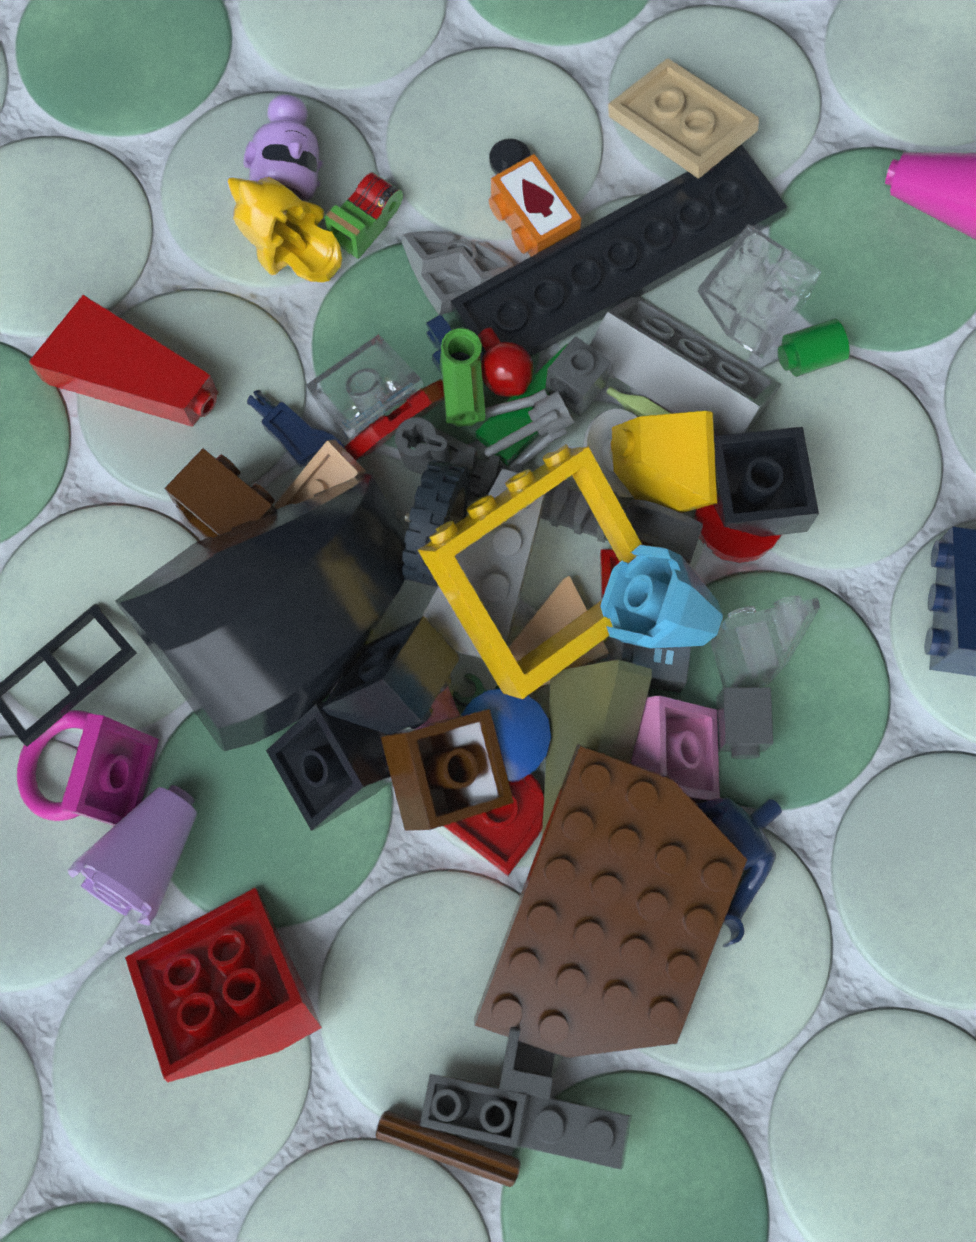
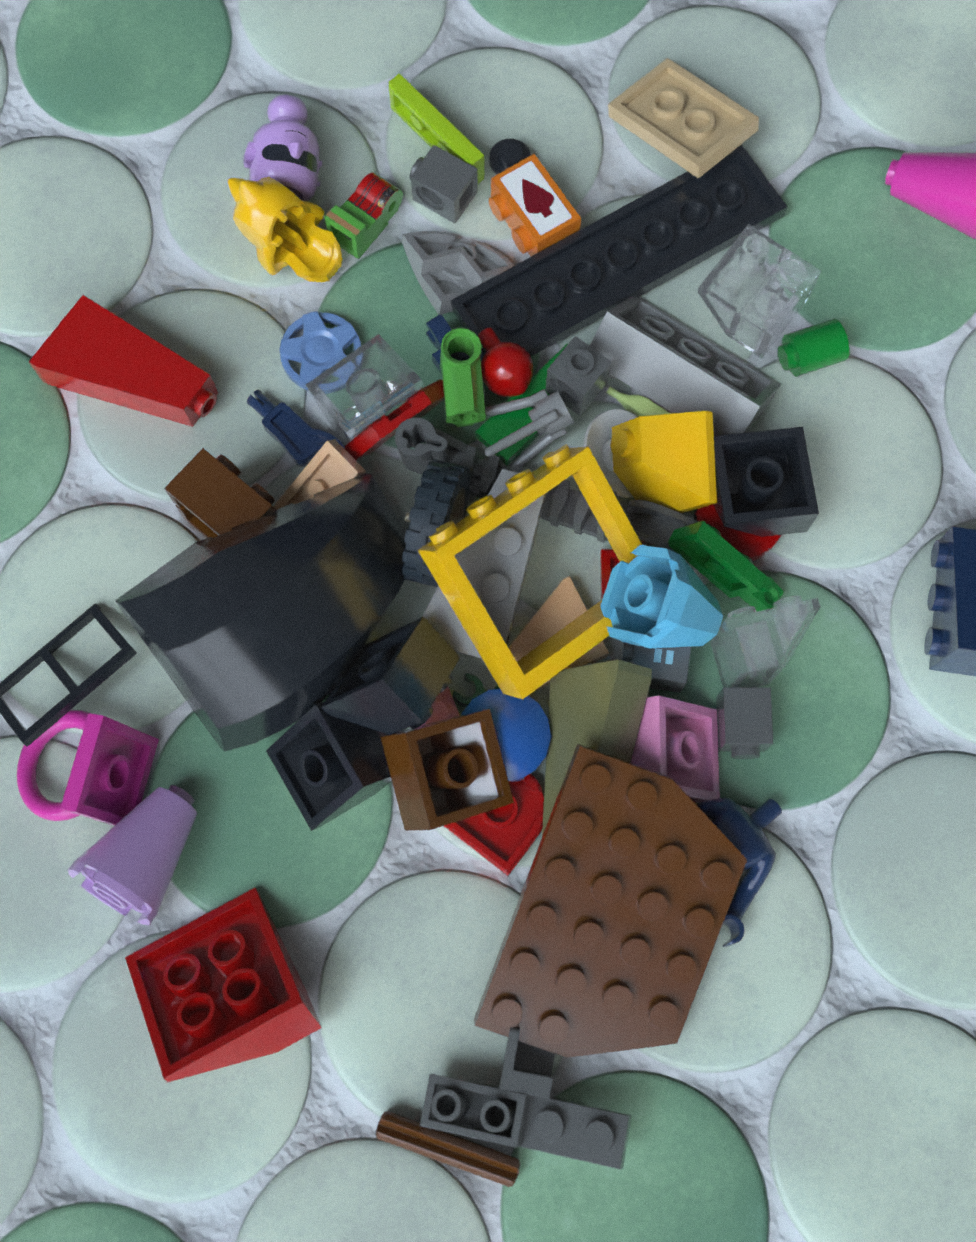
(317, 347): none -> medium blue wheel
(432, 125): none -> lime tile
(443, 183): none -> dark grey brick
(724, 565): none -> green hinge

